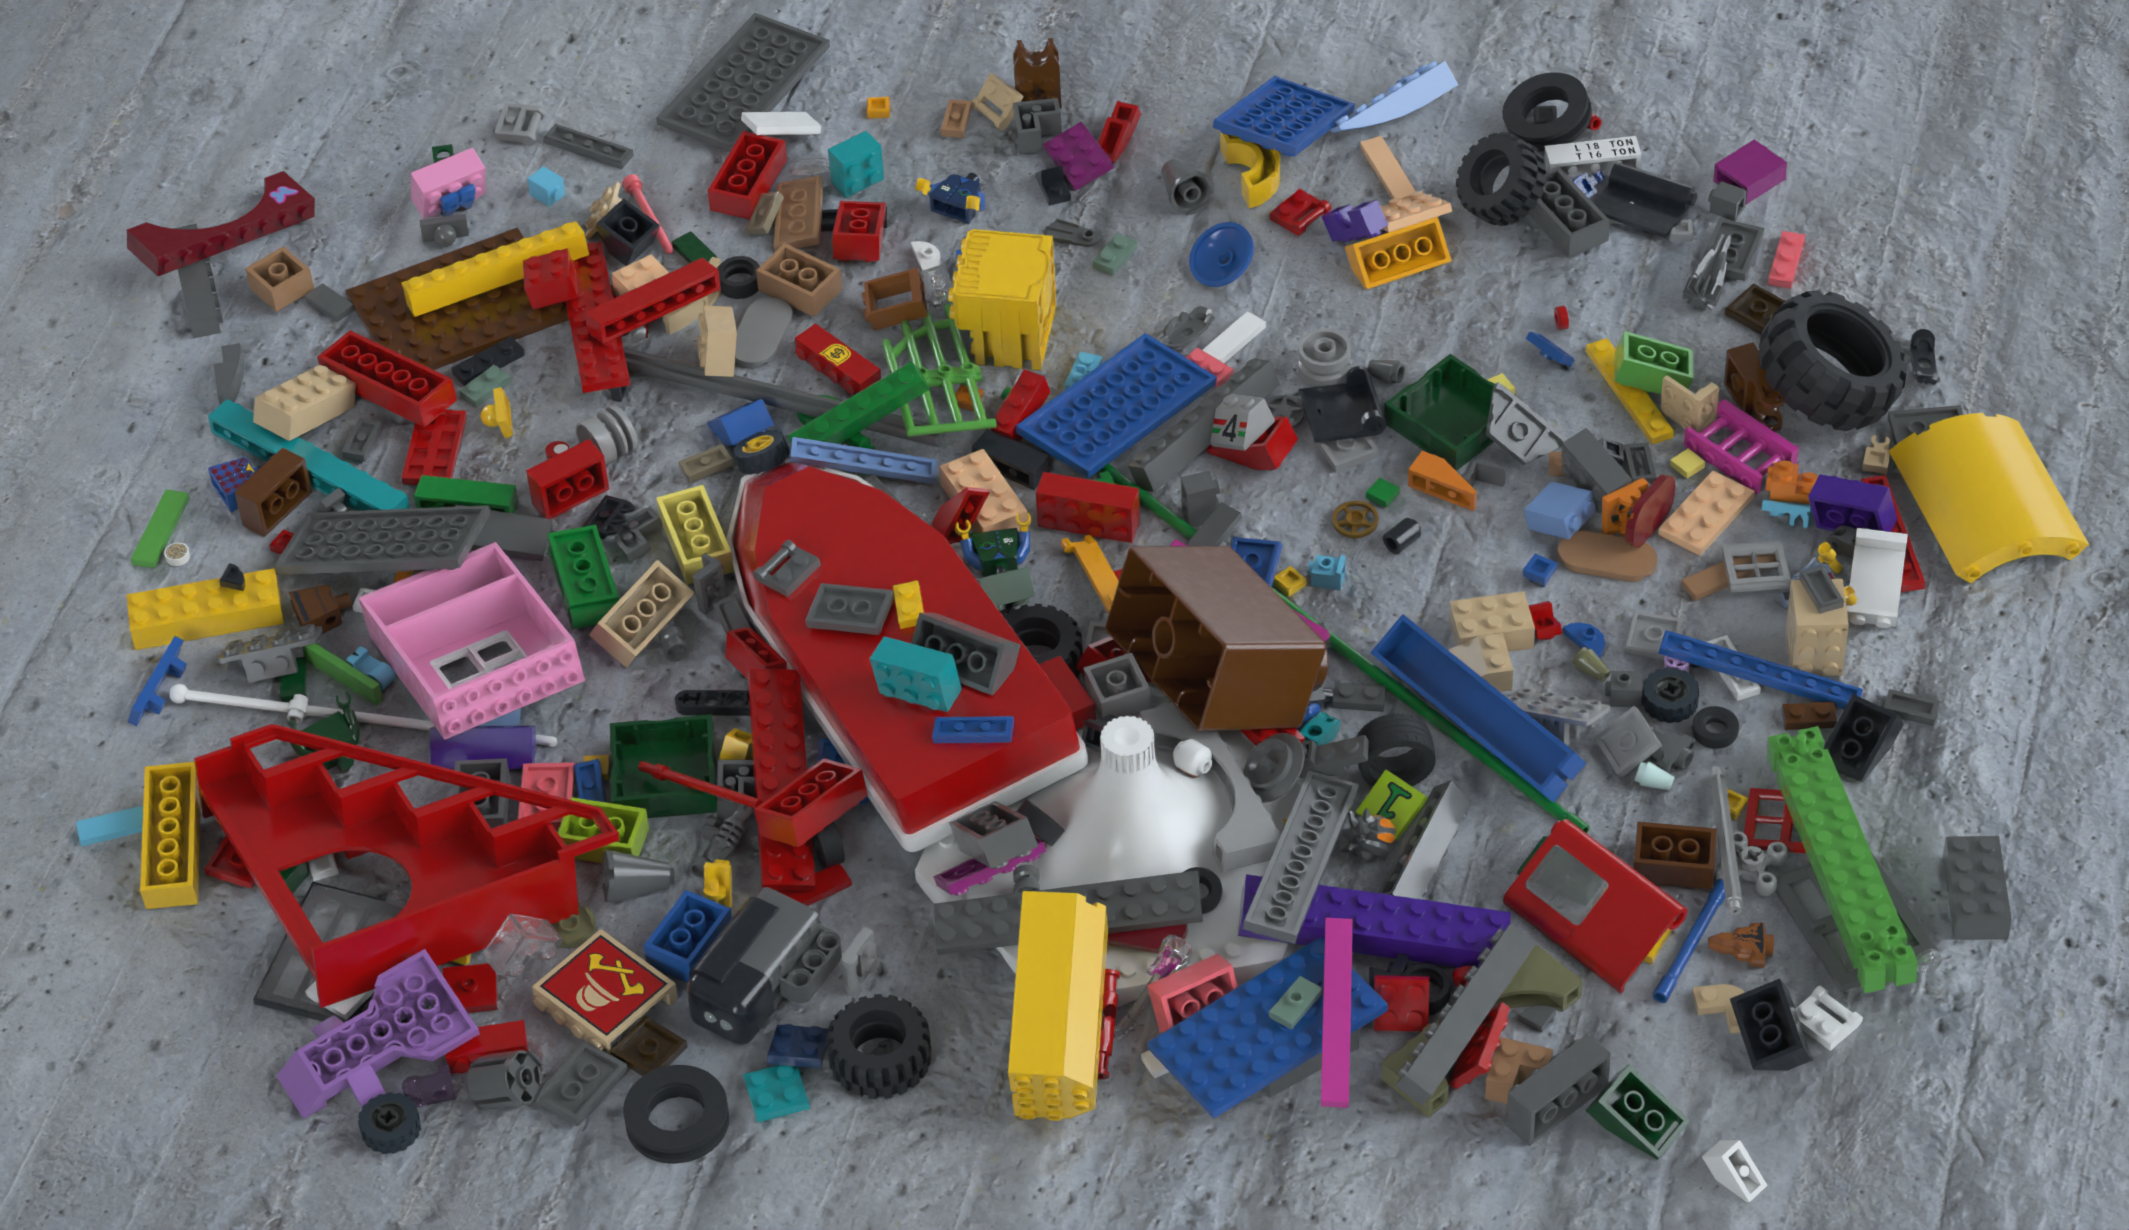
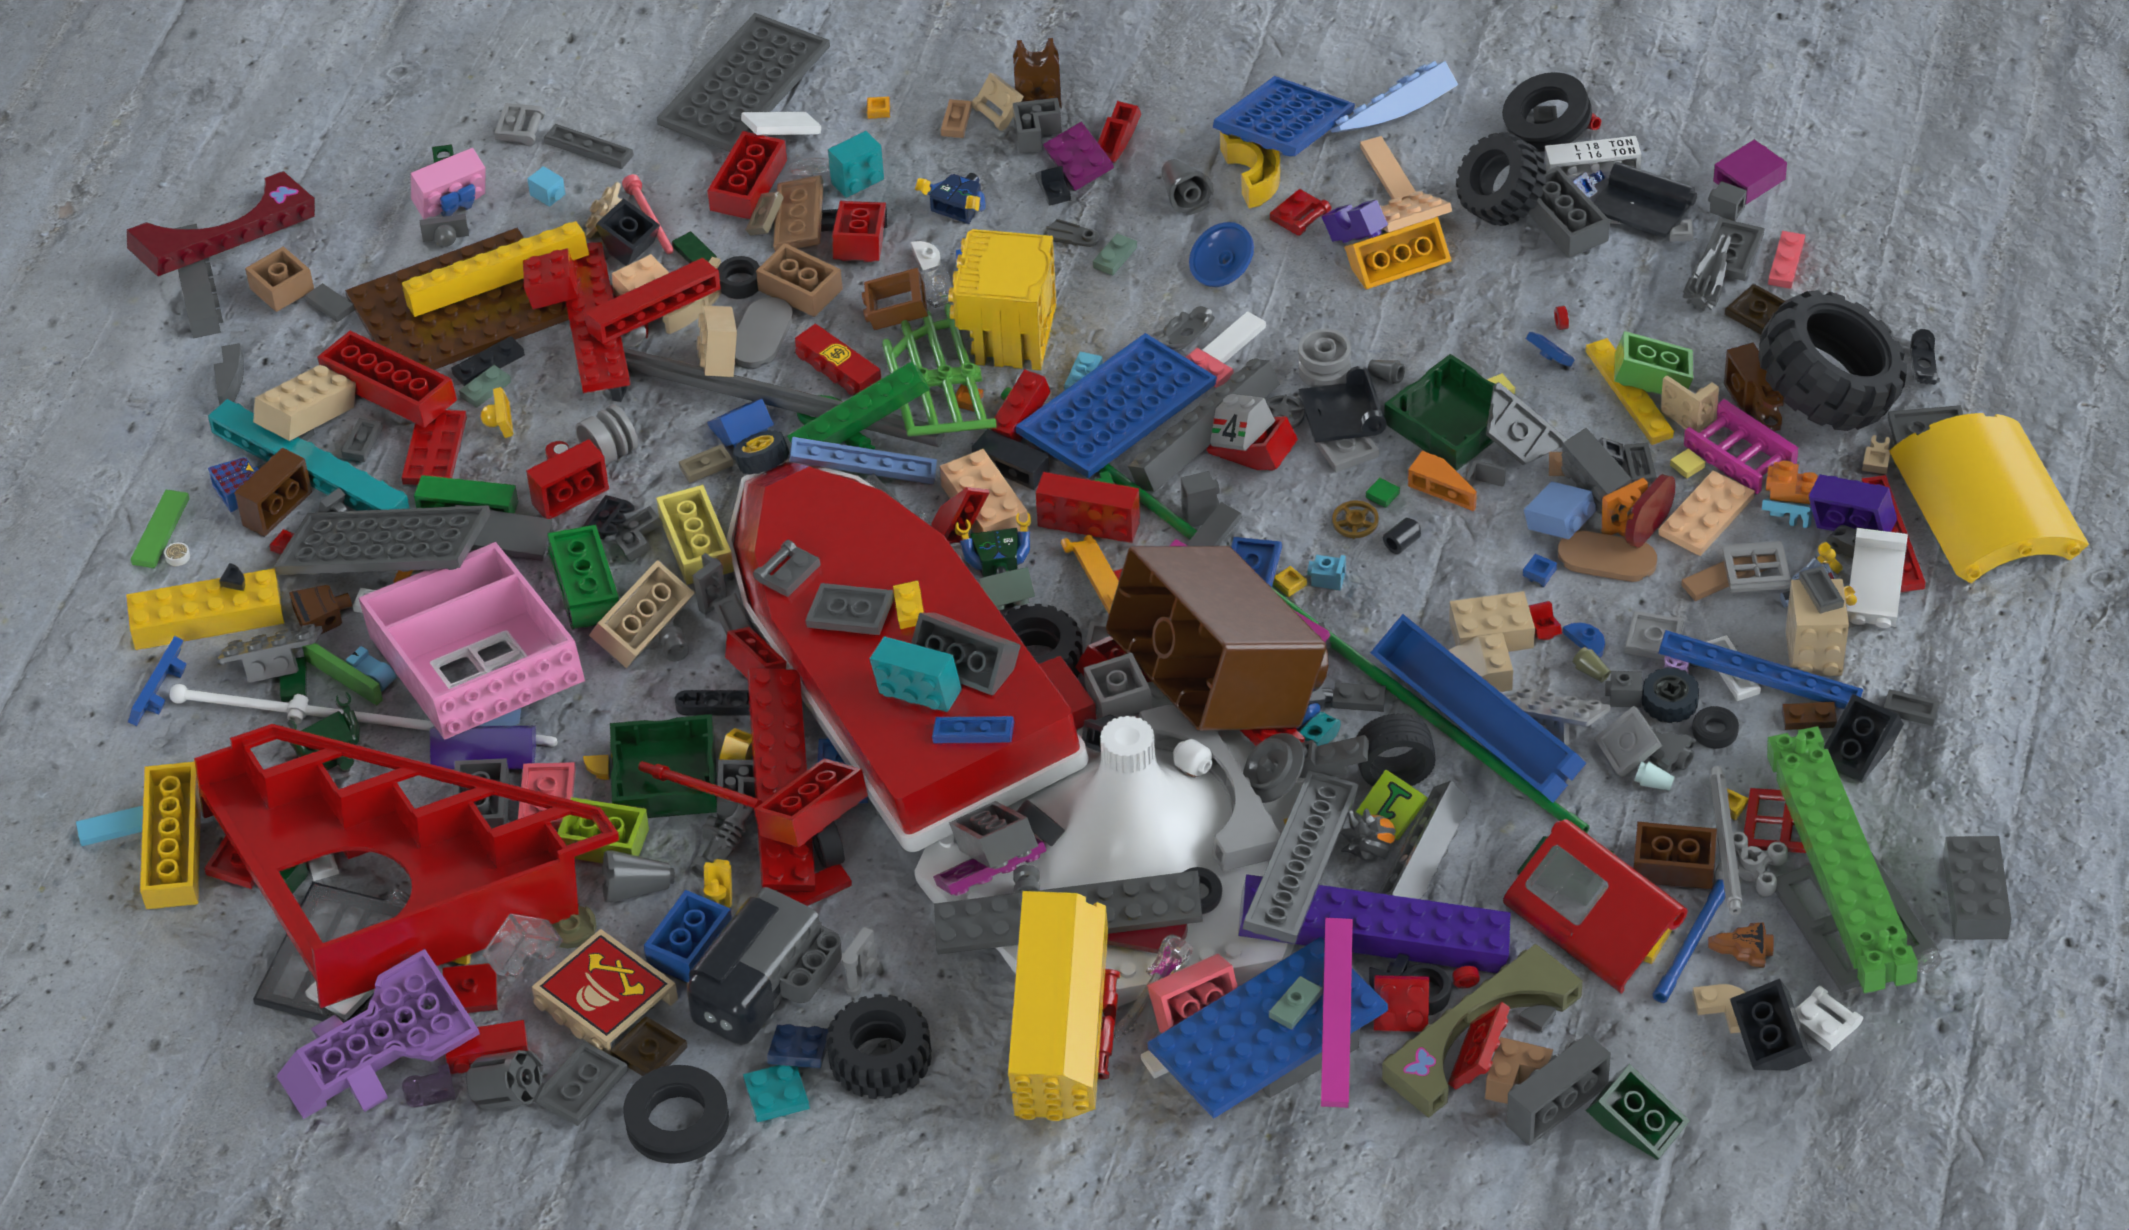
(389, 1123): black wheel -> none
(590, 781): blue plate -> none
(1465, 1014): dark grey brick -> none
(1735, 1169): white slope -> none

